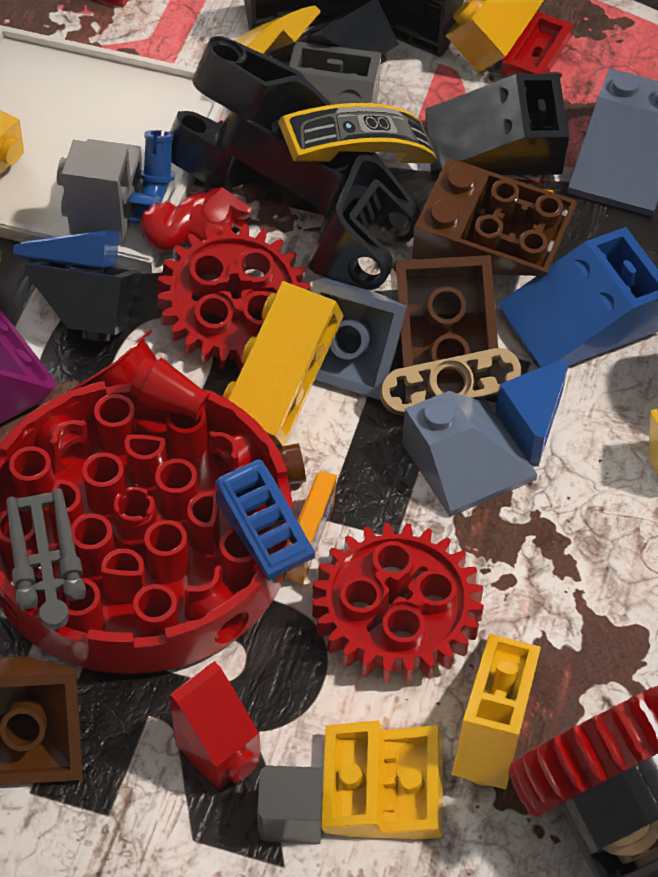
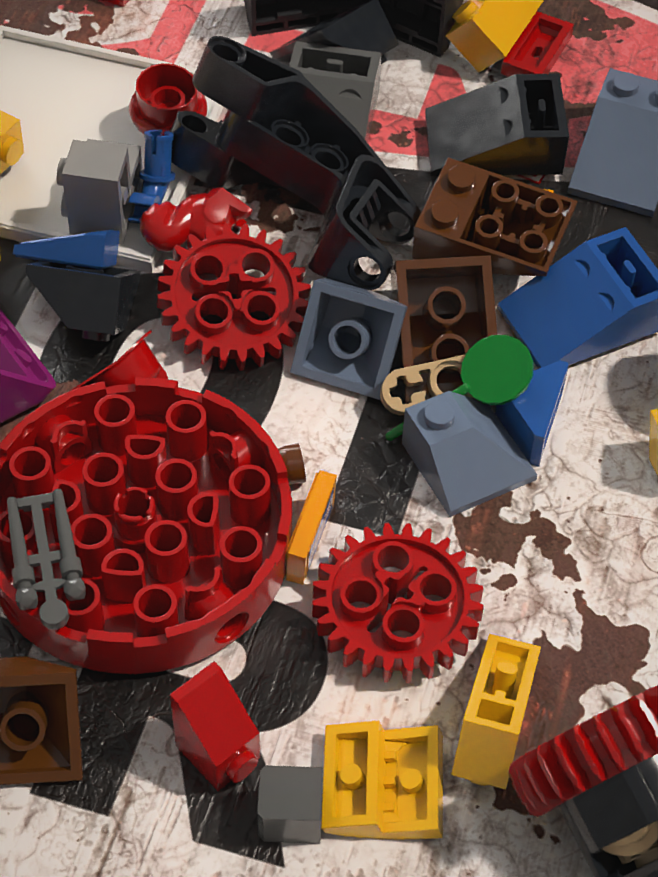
(160, 94): none -> red piece
(166, 388): red cone -> none
(247, 490): blue slope -> none
(280, 31): yellow slope -> none
(284, 358): yellow brick -> none
(356, 127): slope -> none
(492, 373): none -> green piece

